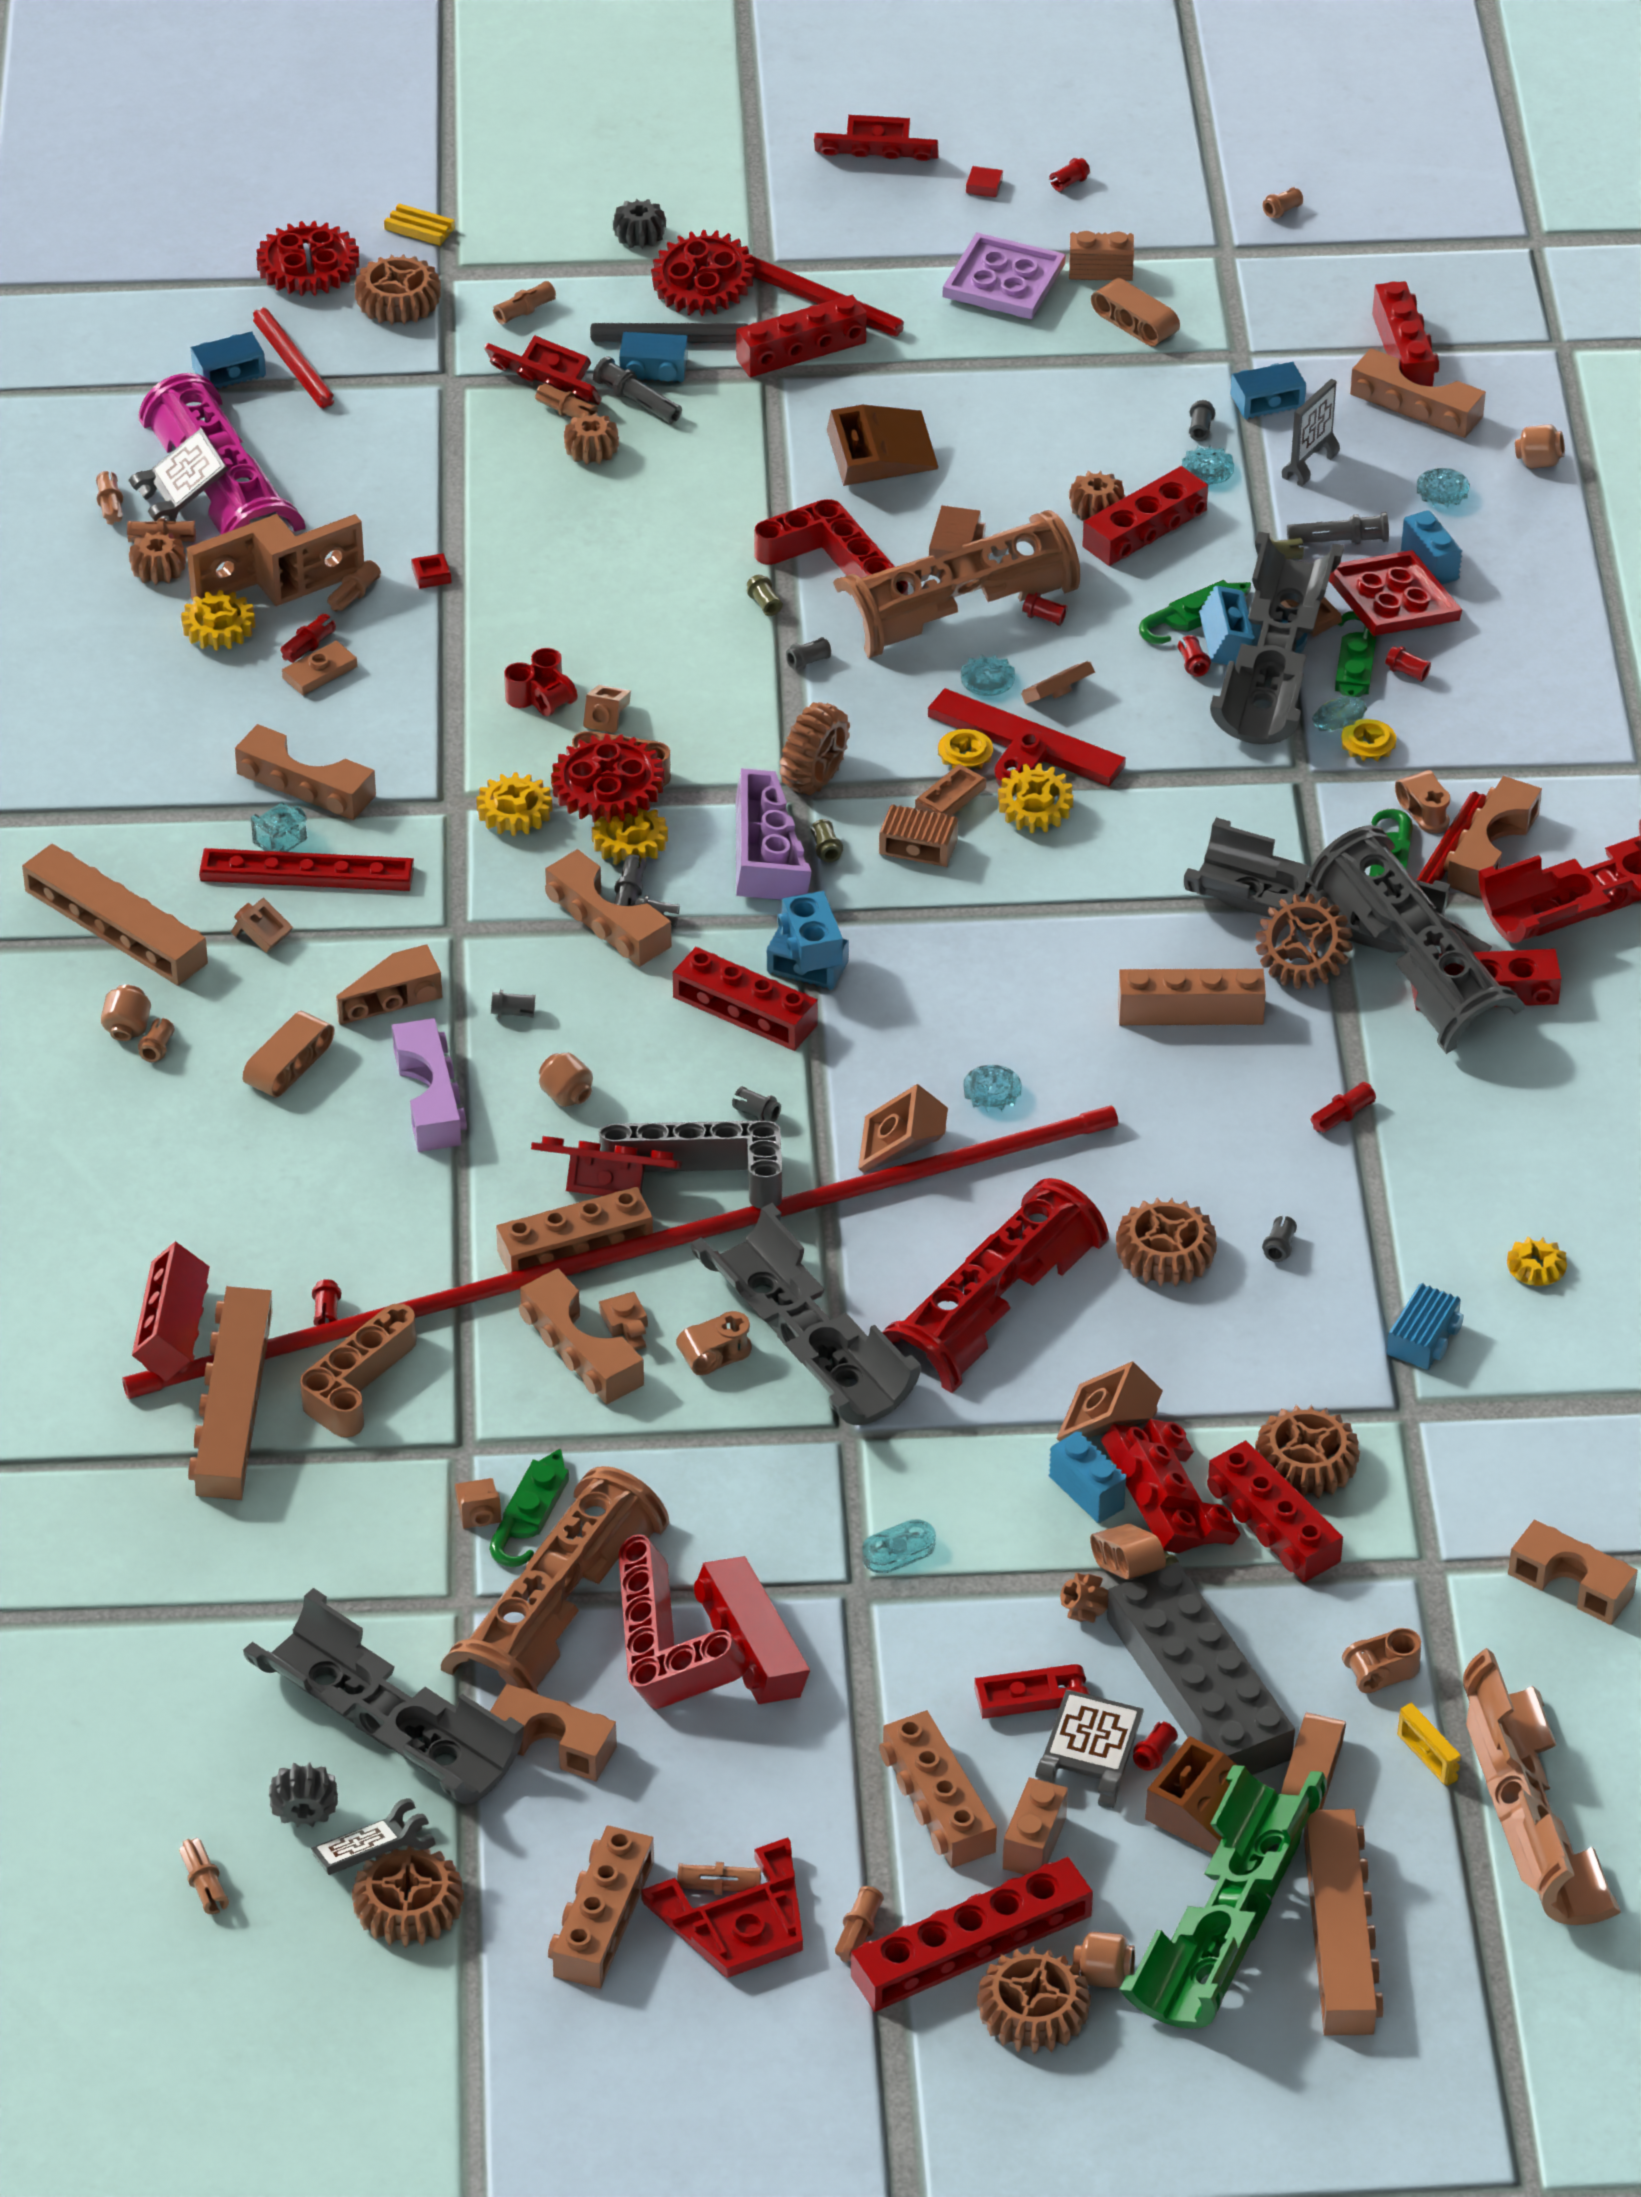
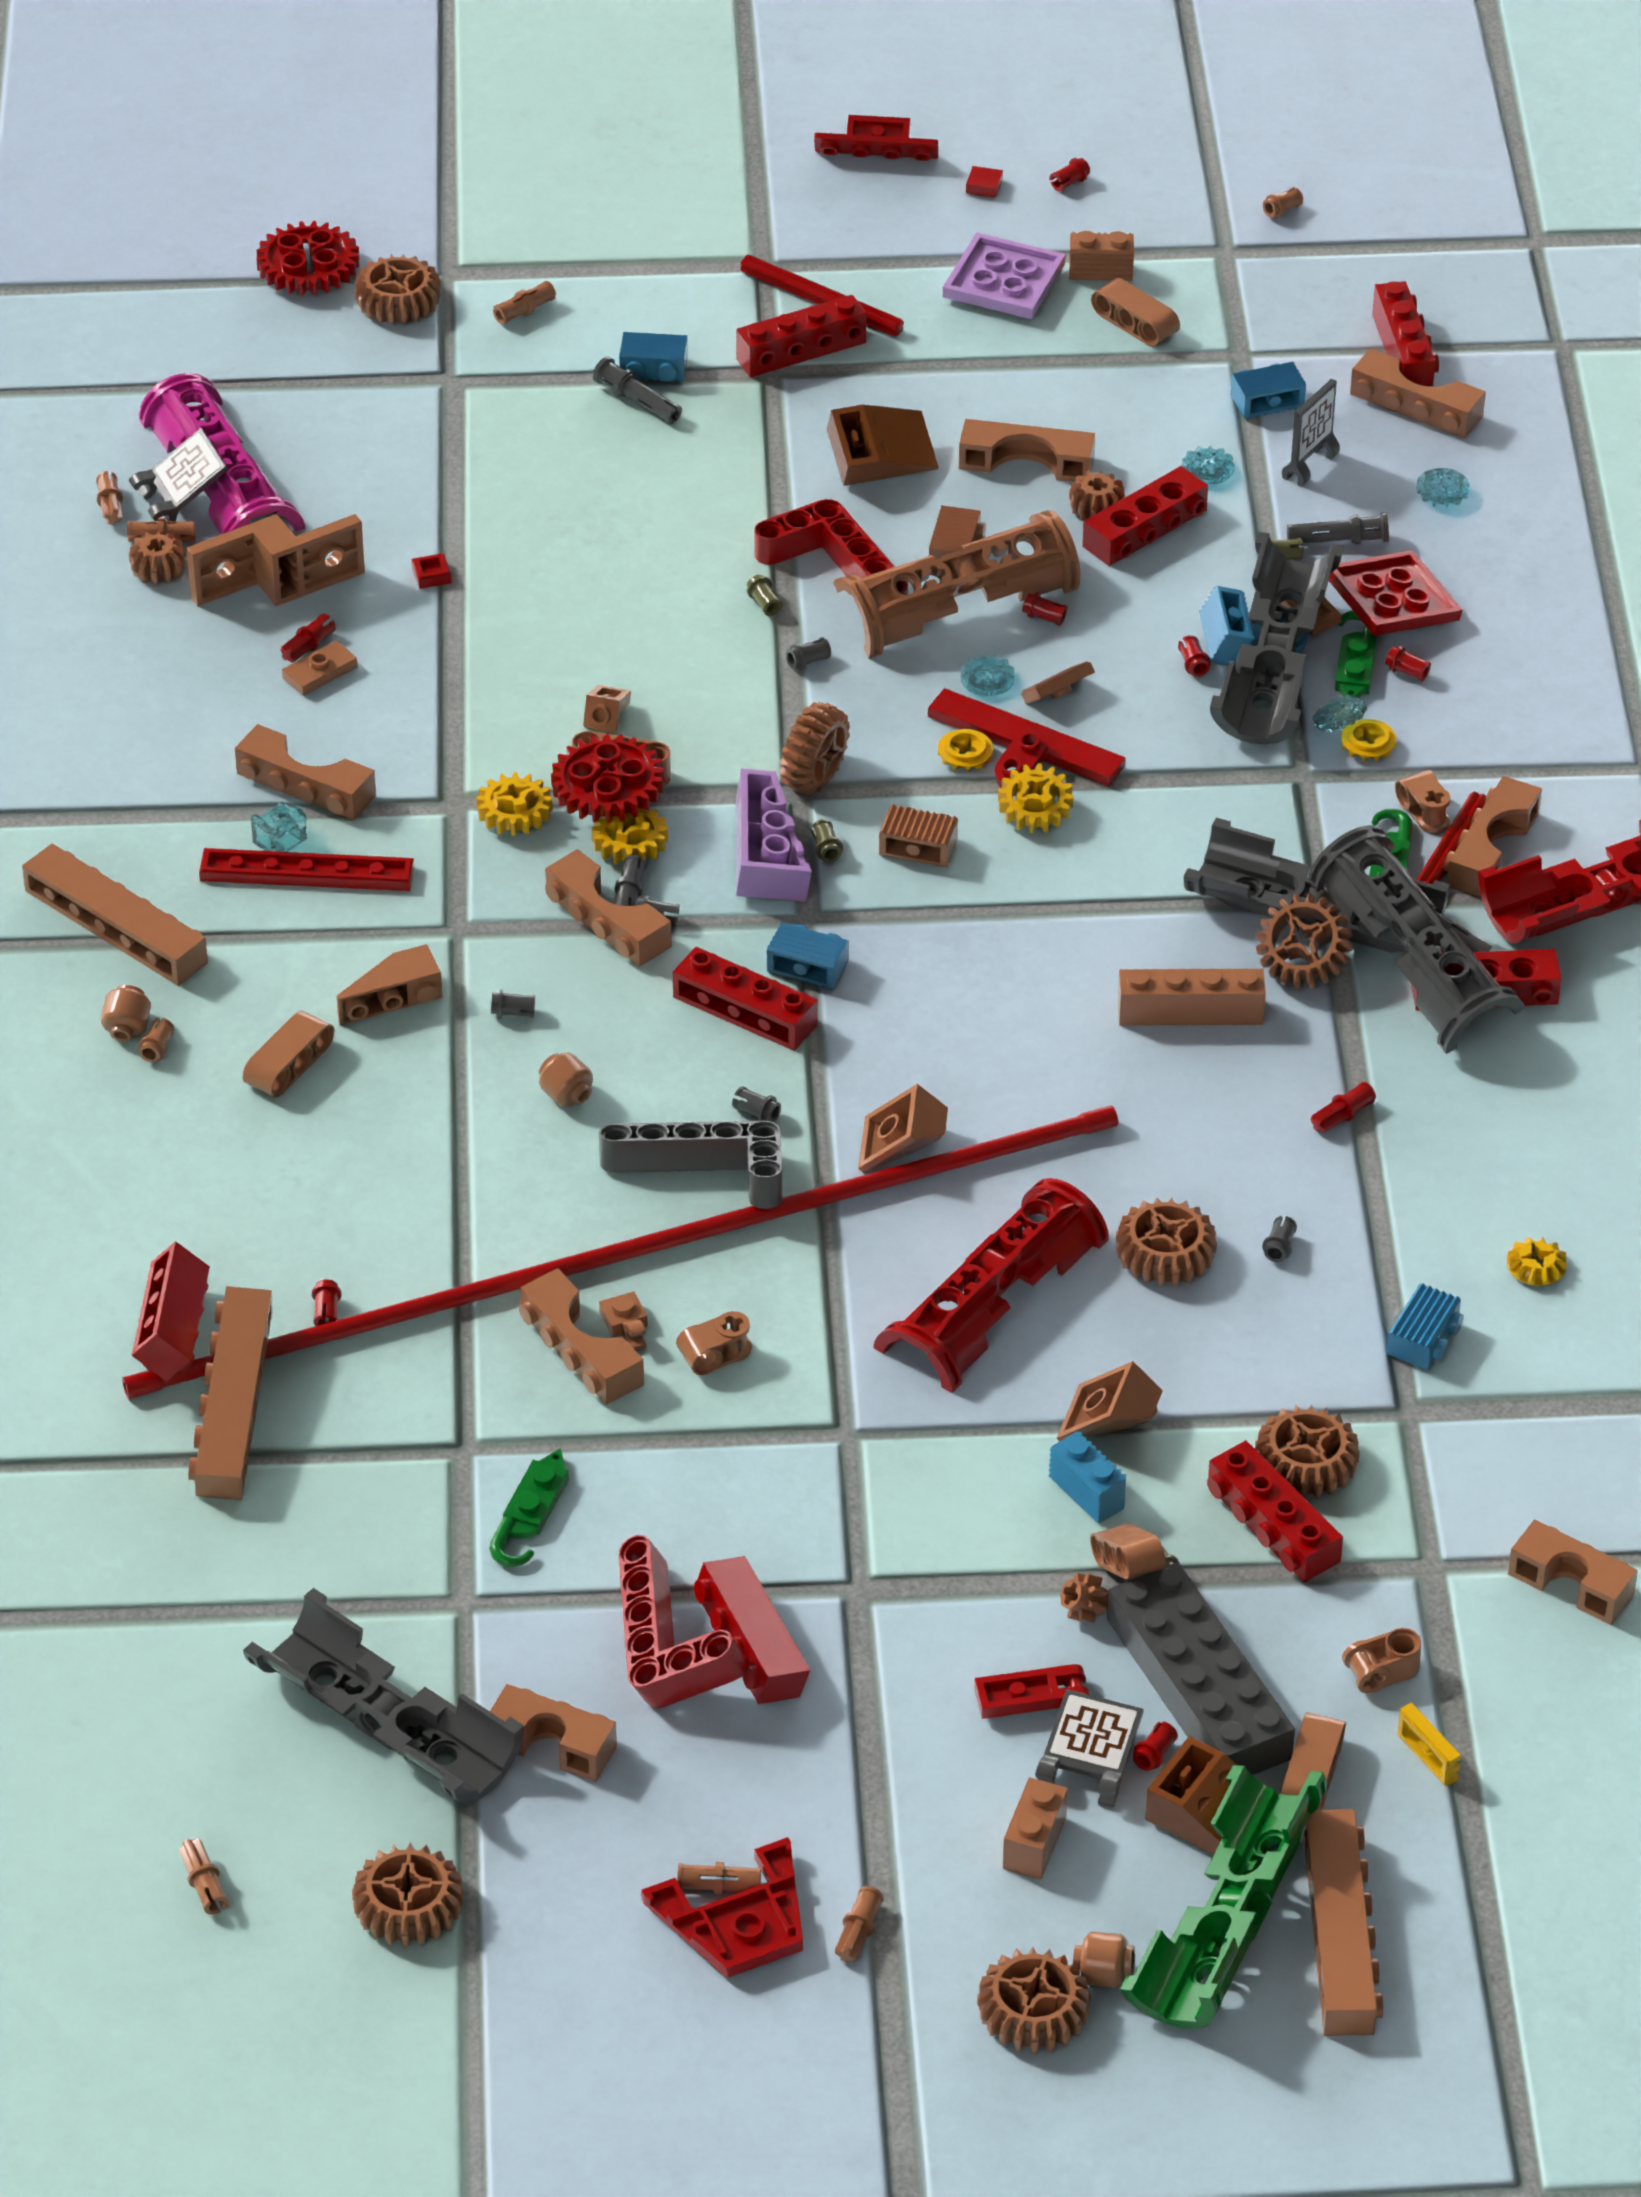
(218, 620): yellow gear -> none
(229, 360): dark azure brick -> none
(261, 924): nougat bracket -> none
(293, 358): red axle -> none
(303, 1794): dark grey gear -> none
(334, 1383): nougat beam -> none
(354, 586): nougat axle -> none
(374, 1840): dark grey flag -> none
(419, 224): yellow tile -> none
(434, 1114): lavender arch -> none
(478, 1503): nougat bracket -> none
(528, 1648): nougat piece -> none
(539, 683): red piece -> none
(549, 365): red bracket -> none
(564, 402): nougat axle -> none
(573, 1229): nougat brick -> none
(591, 438): nougat gear -> none
(602, 1906): nougat brick -> none
(603, 1171): red bracket -> none
(639, 223): dark grey gear -> none
(696, 331): dark grey axle -> none
(703, 272): red gear -> none
(774, 1259): dark grey piece -> none
(811, 931): dark azure brick -> none
(903, 1546): clear light blue plate -> none
(938, 1789): nougat brick -> none
(951, 791): nougat plate -> none
(971, 1933): red brick -> none
(982, 1078): clear light blue gear -> none
(991, 443): none -> nougat arch
(1163, 1488): red bracket -> none
(1183, 612): green plate -> none
(1202, 414): dark grey pin -> none
(1432, 545): dark azure brick -> none
(1507, 1740): nougat piece -> none
(1540, 446): nougat head -> none

